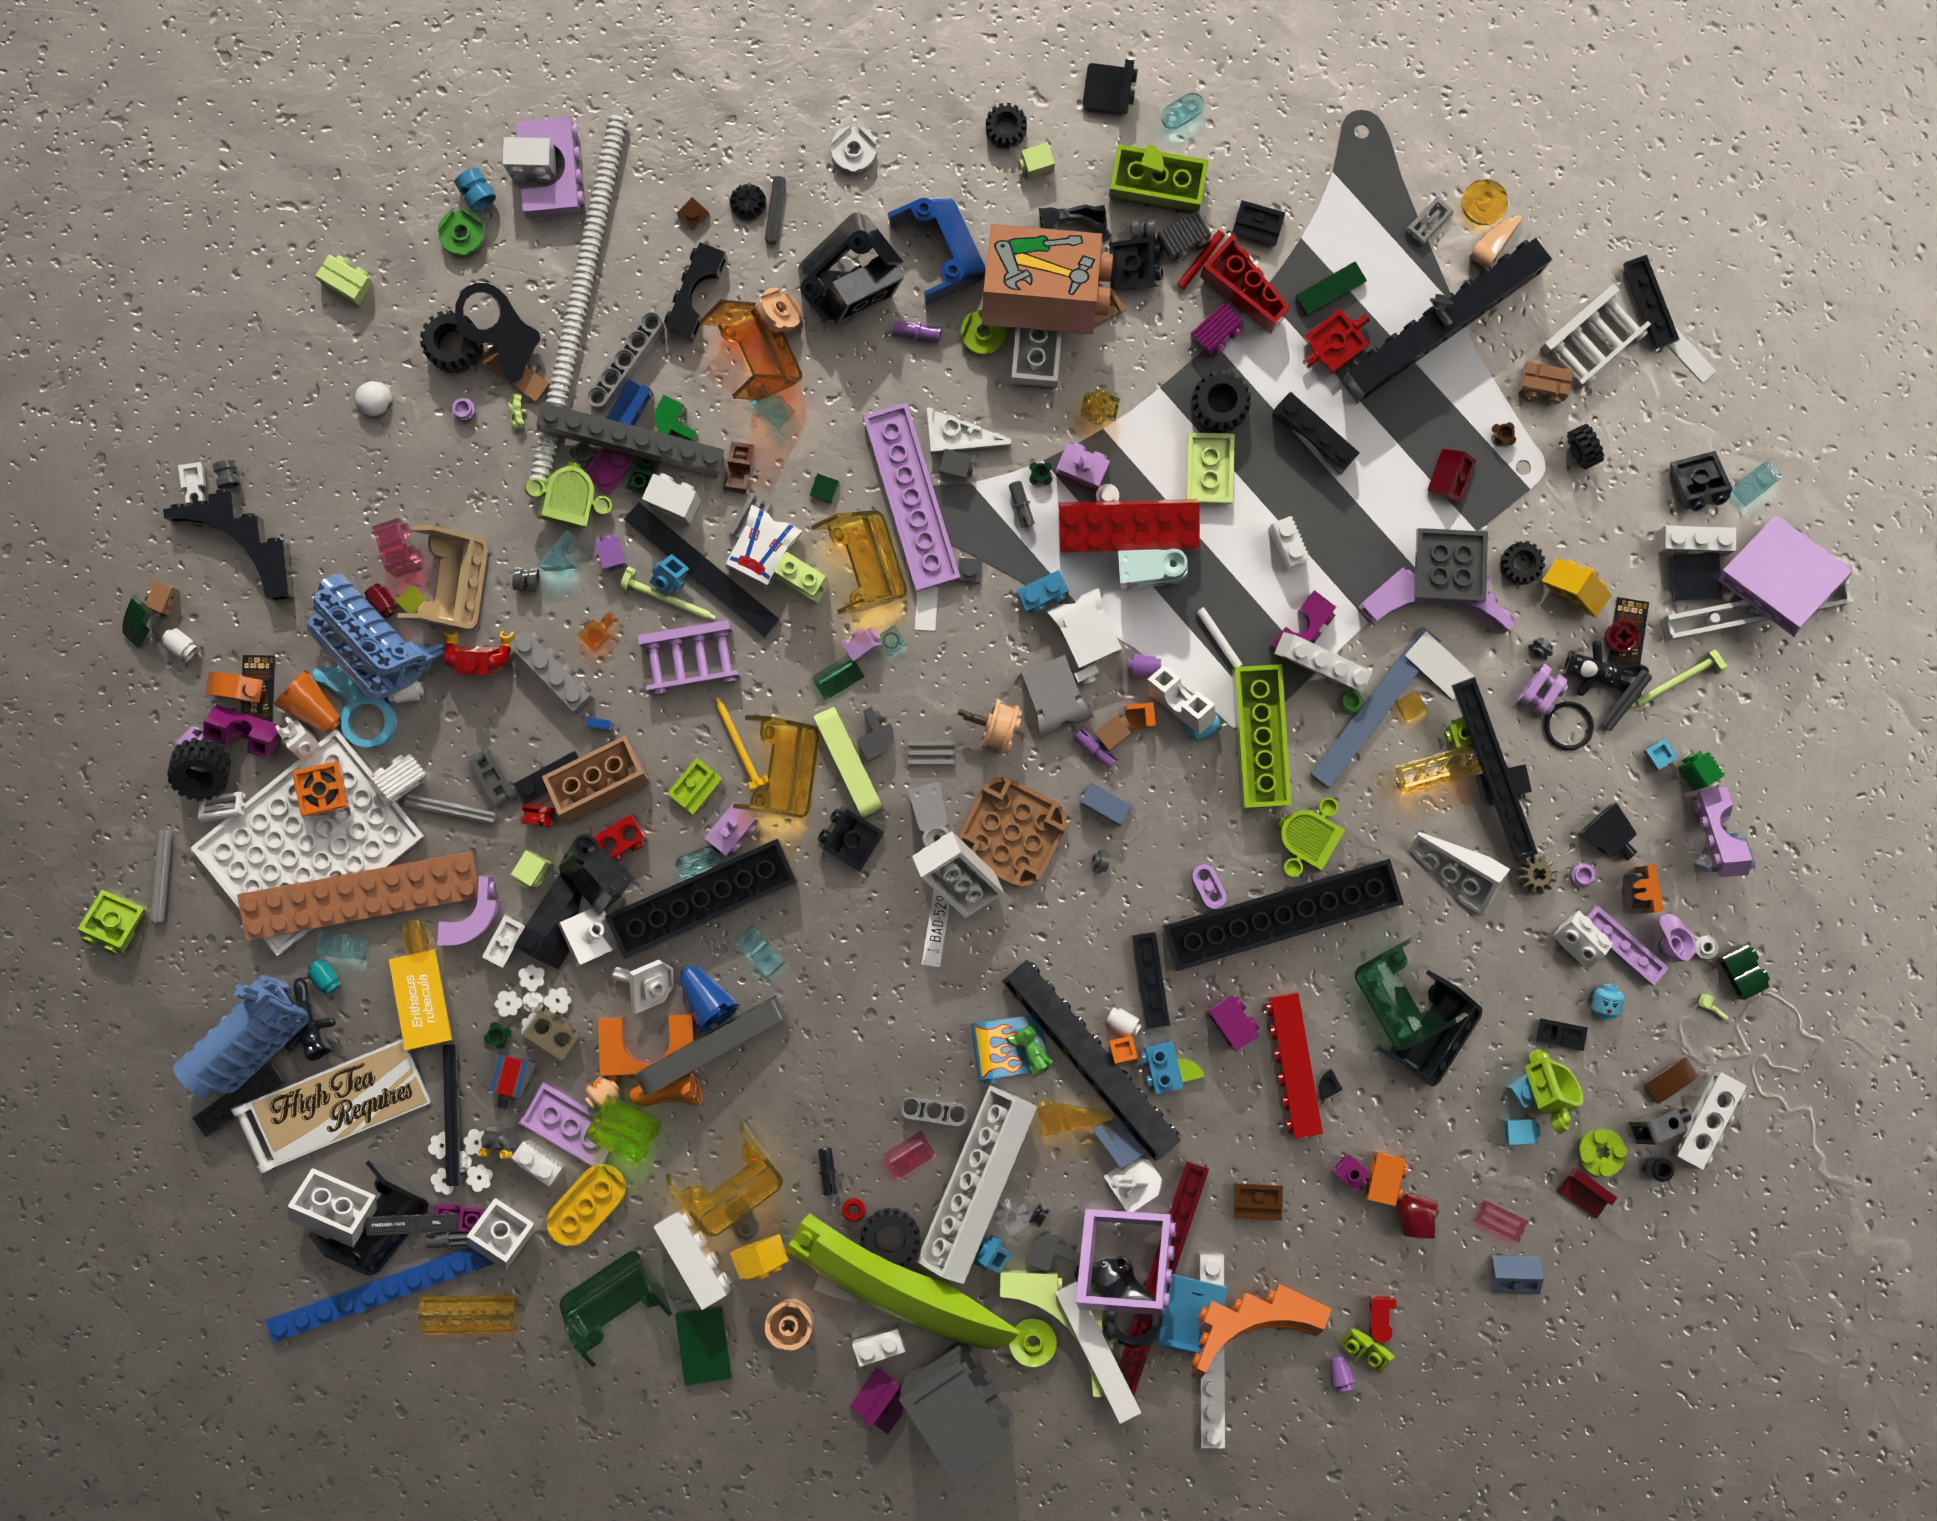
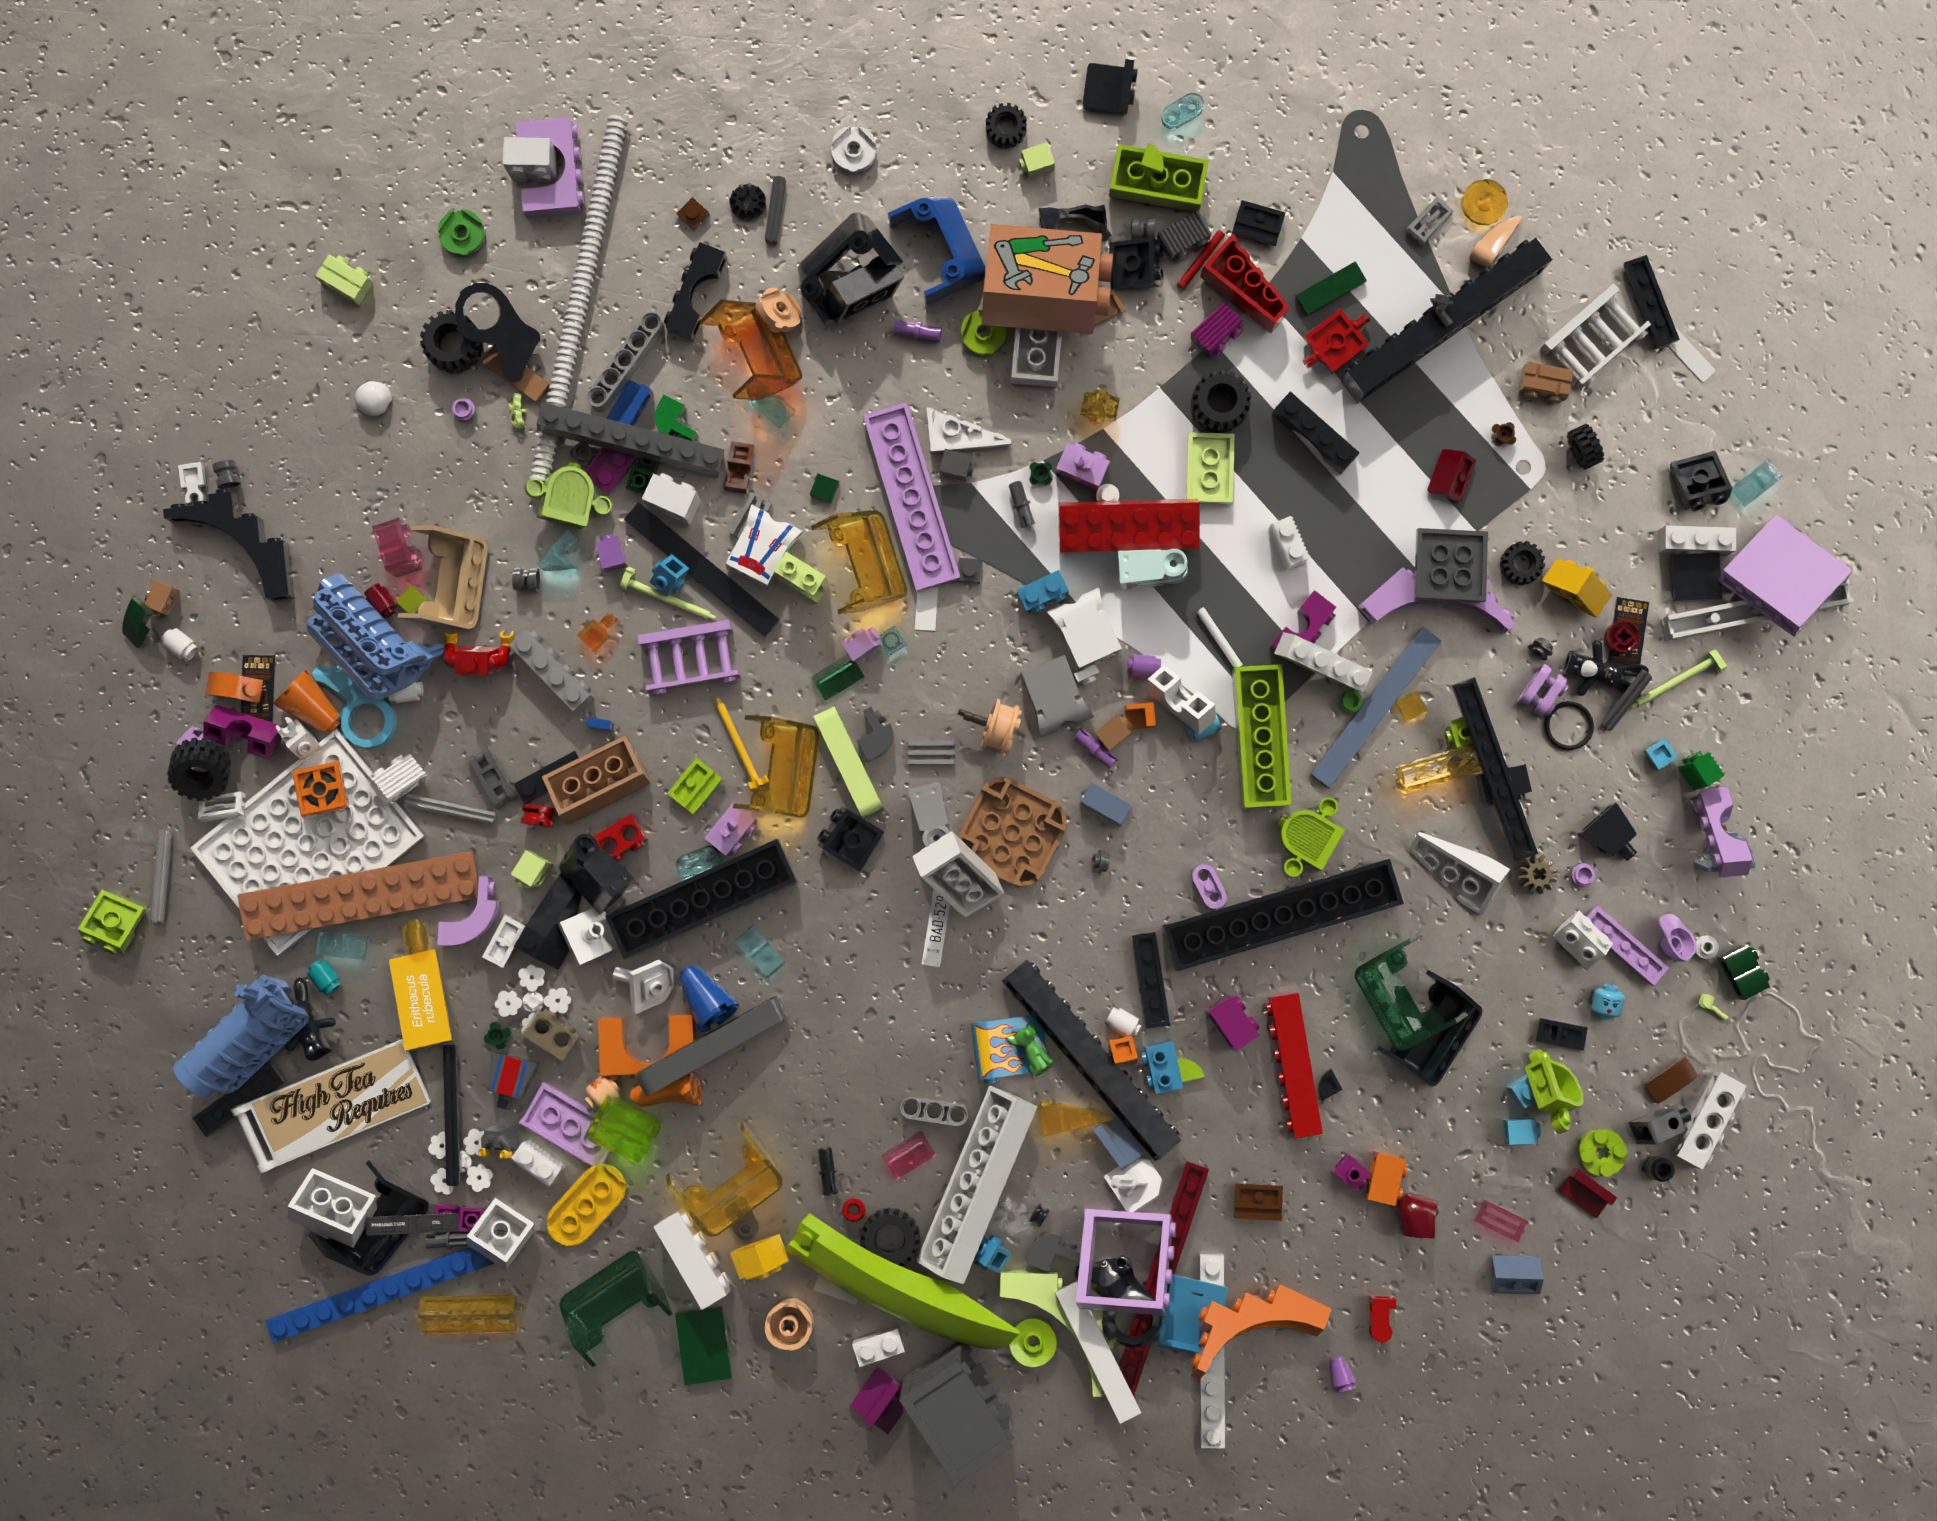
(476, 192): dark azure wheel -> none
(1363, 1346): lime slope -> none
(1437, 663): white sticker -> none
(1643, 889): orange piece -> none

